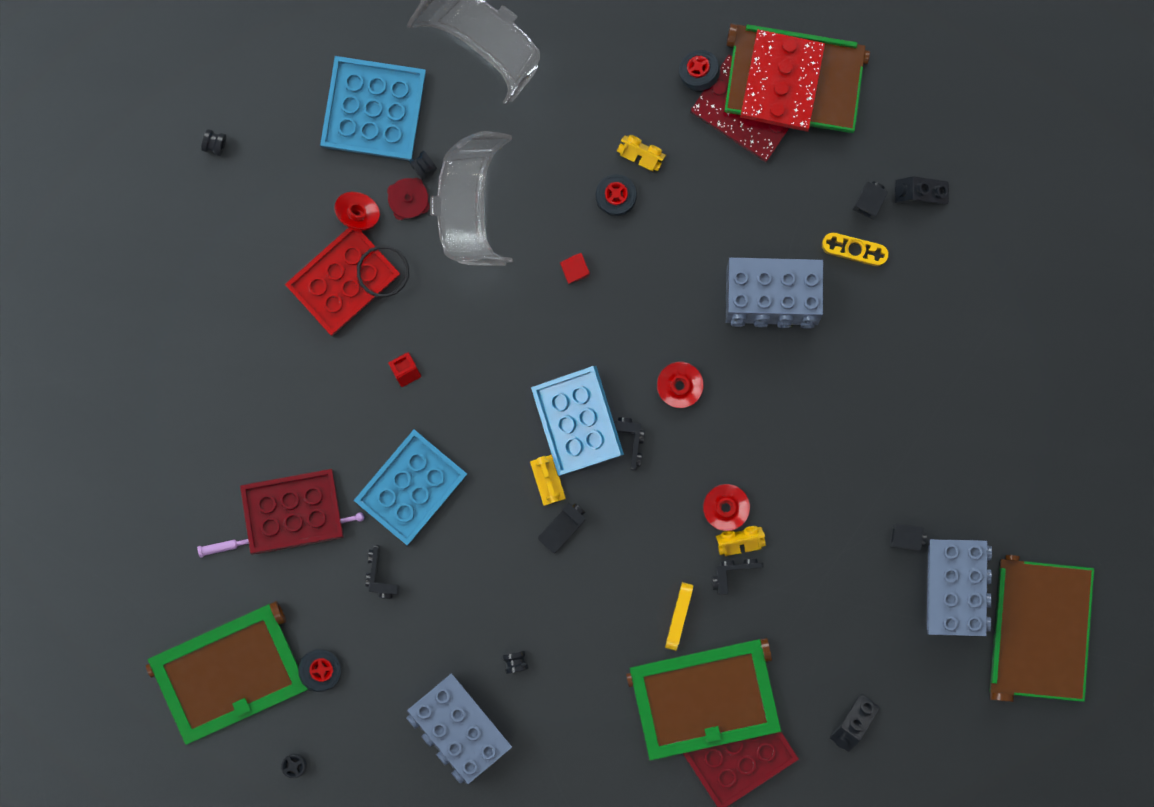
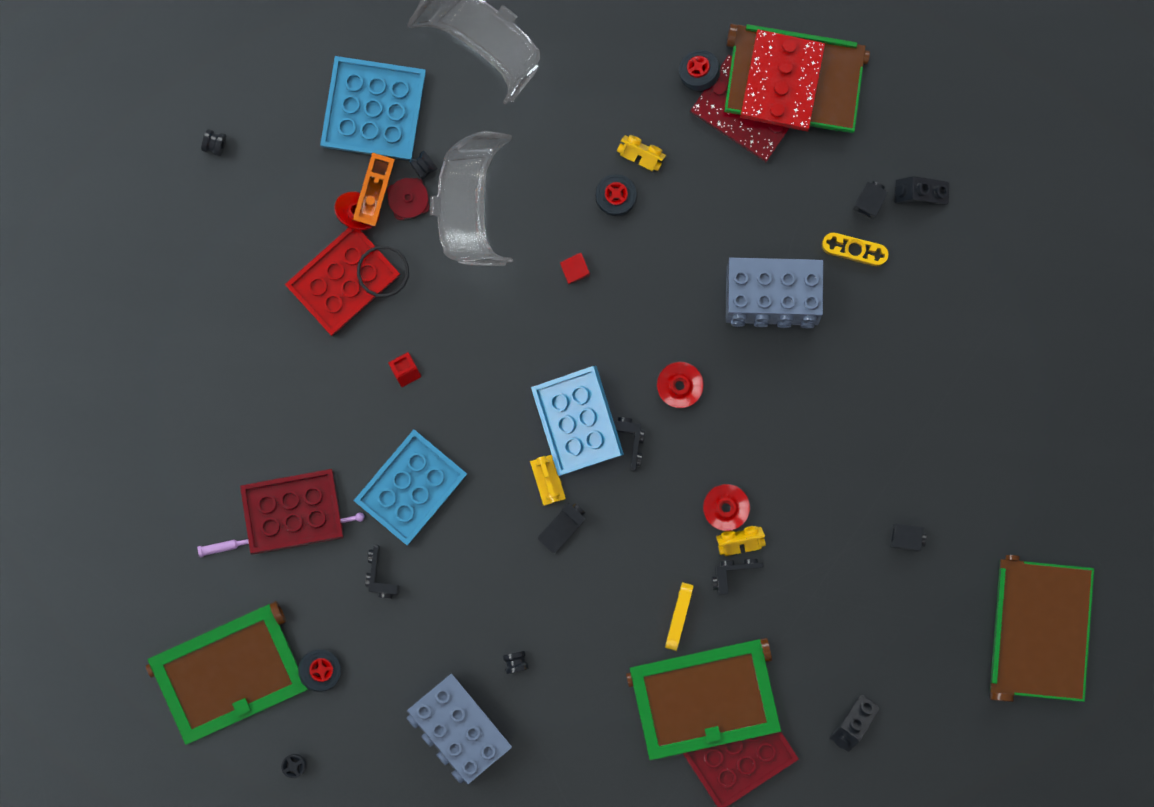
(373, 189): none -> orange slope
(958, 587): sand blue brick -> none

